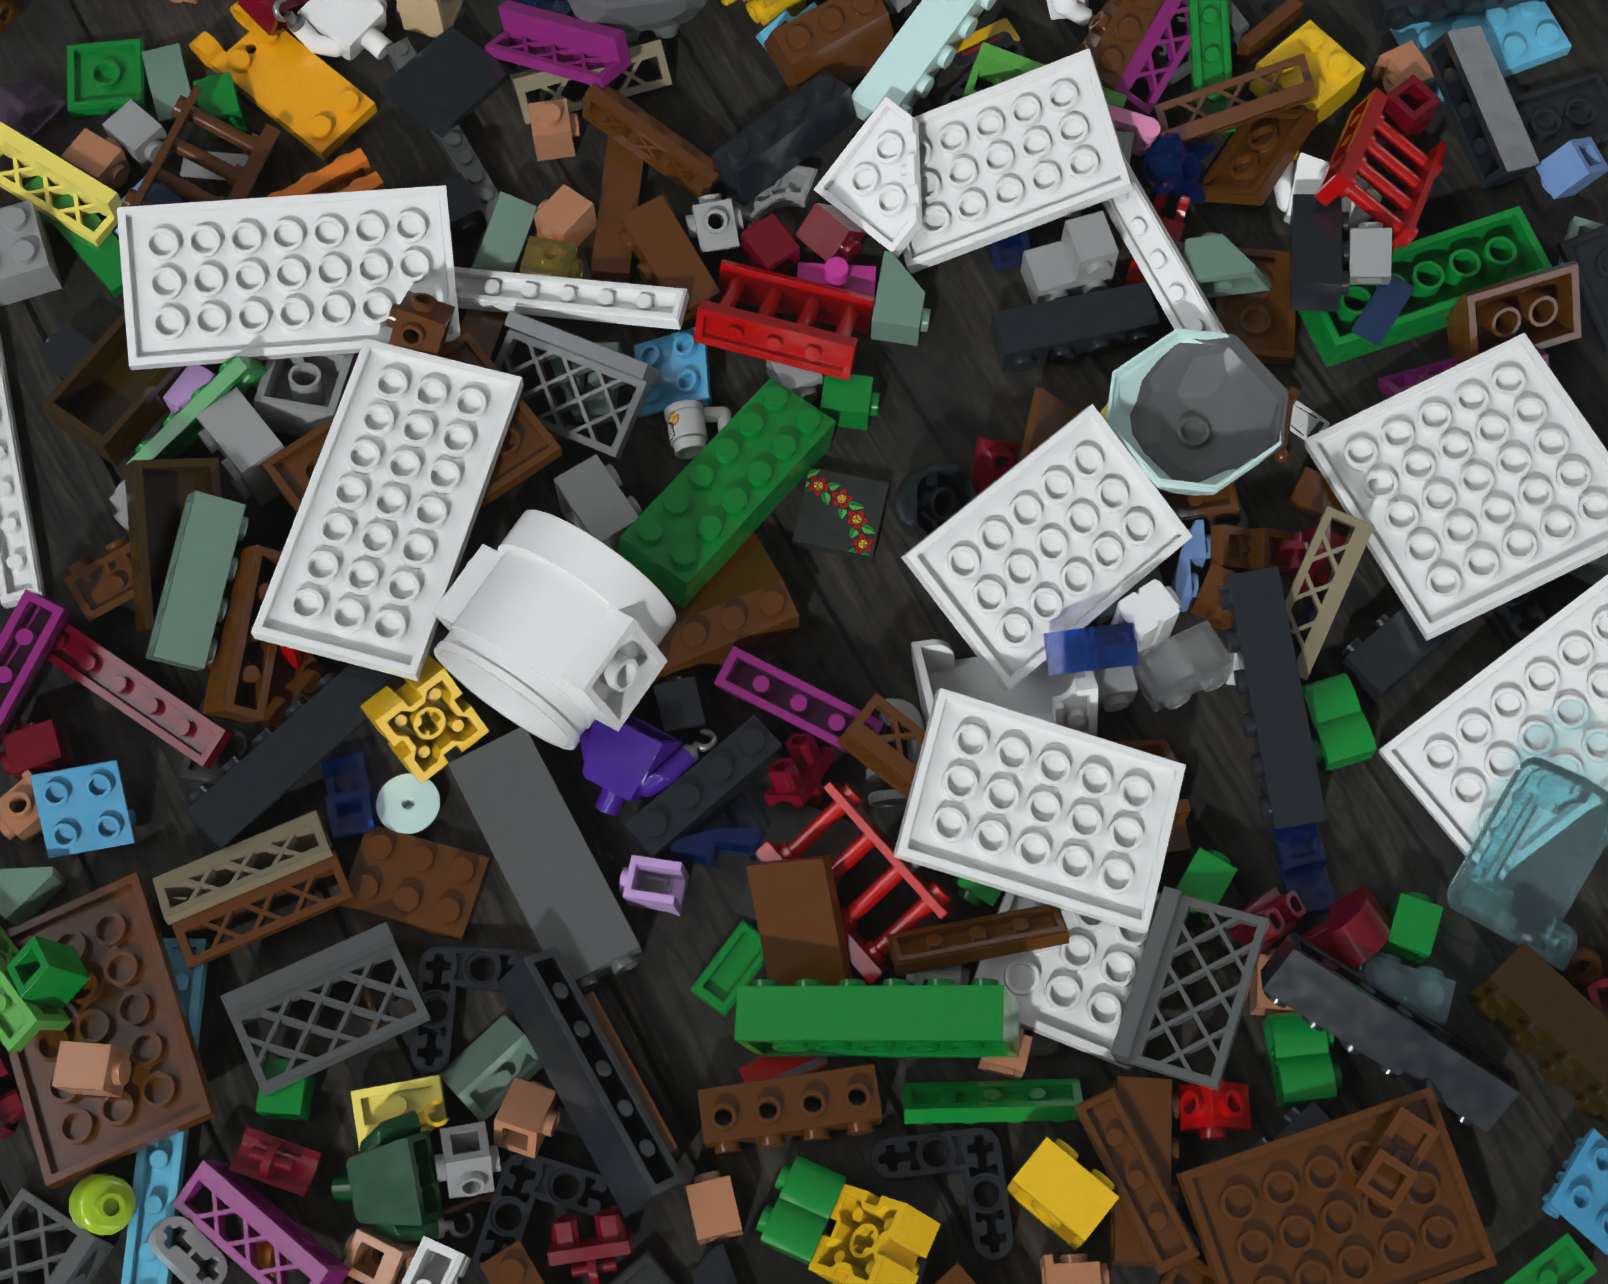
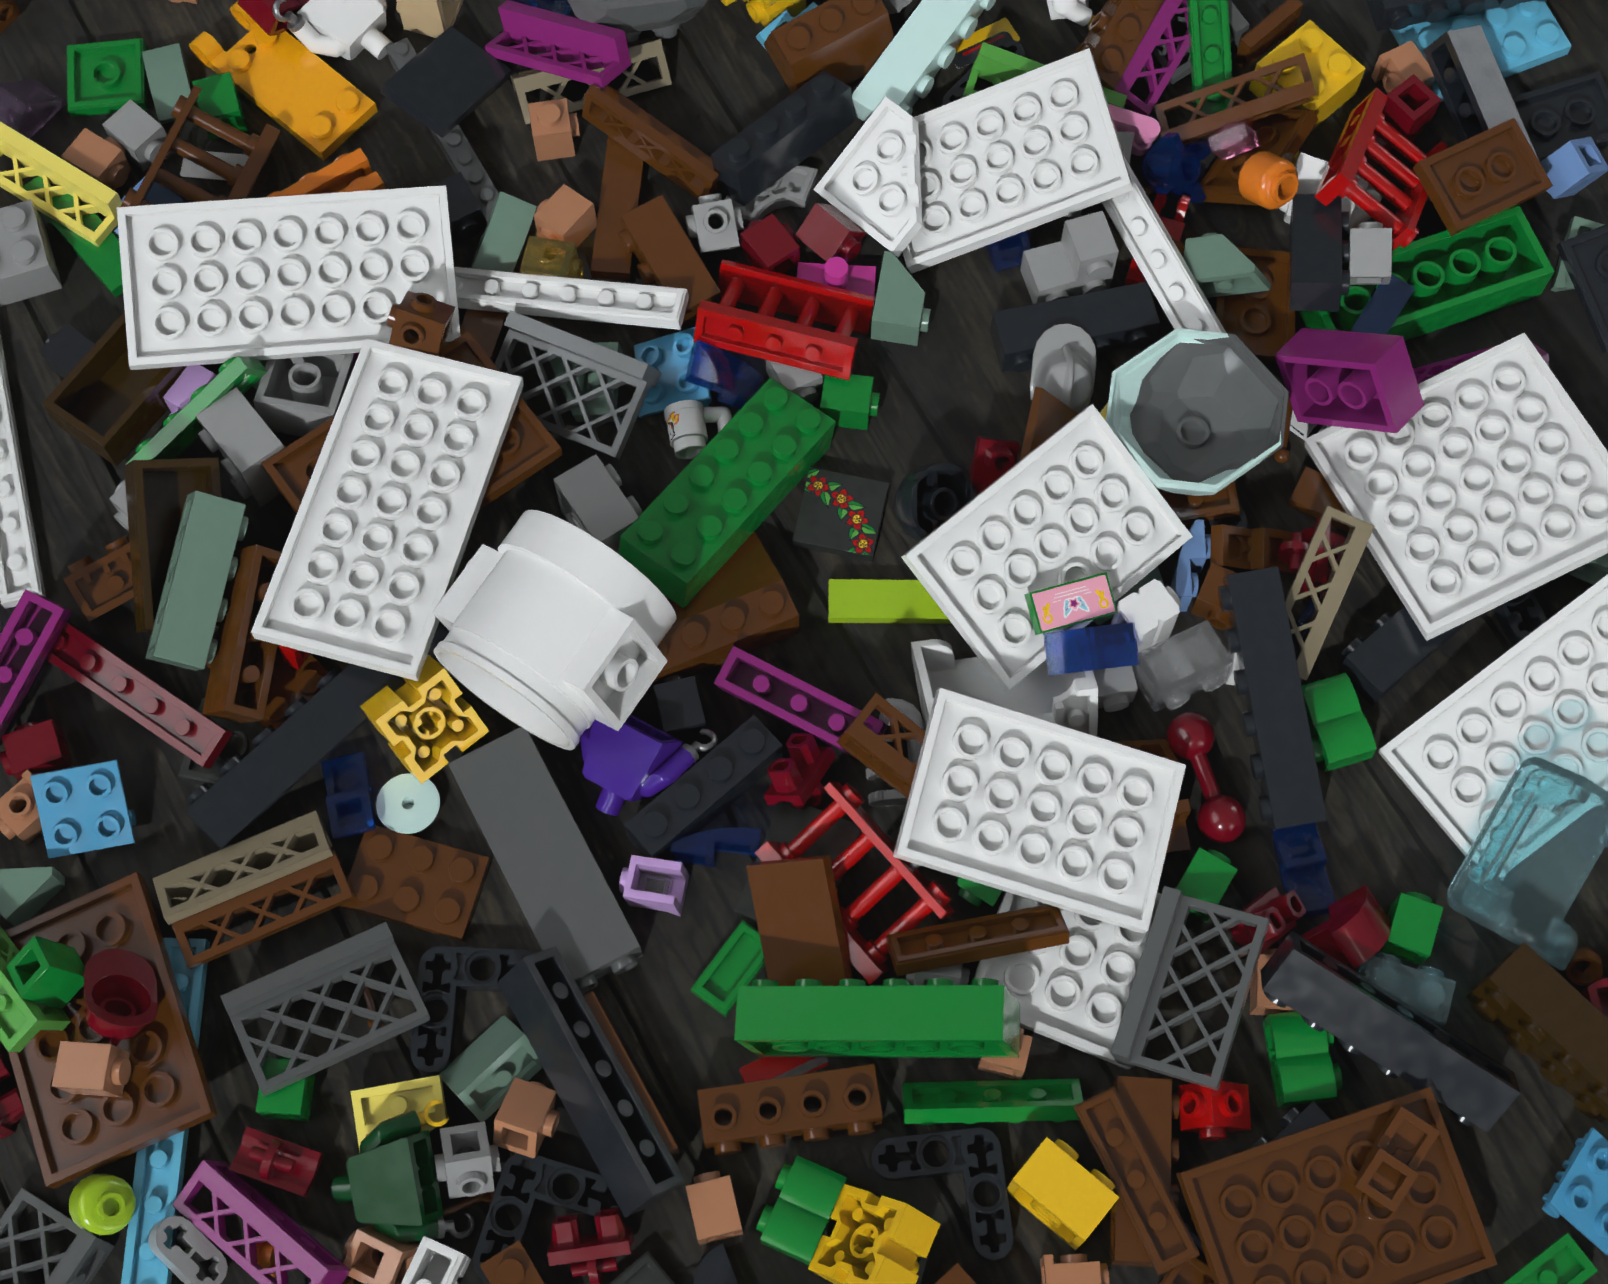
(119, 994): none -> dark red piece
(722, 373): none -> clear blue slope
(882, 602): none -> lime tile
(1065, 365): none -> light grey piece
(1070, 603): none -> bright pink tile
(1220, 816): none -> dark red piece
(1233, 140): none -> clear pink plate
(1268, 180): none -> orange head
(1350, 379): none -> magenta brick
(1482, 176): none -> reddish brown plate
(1537, 304): reddish brown slope -> none

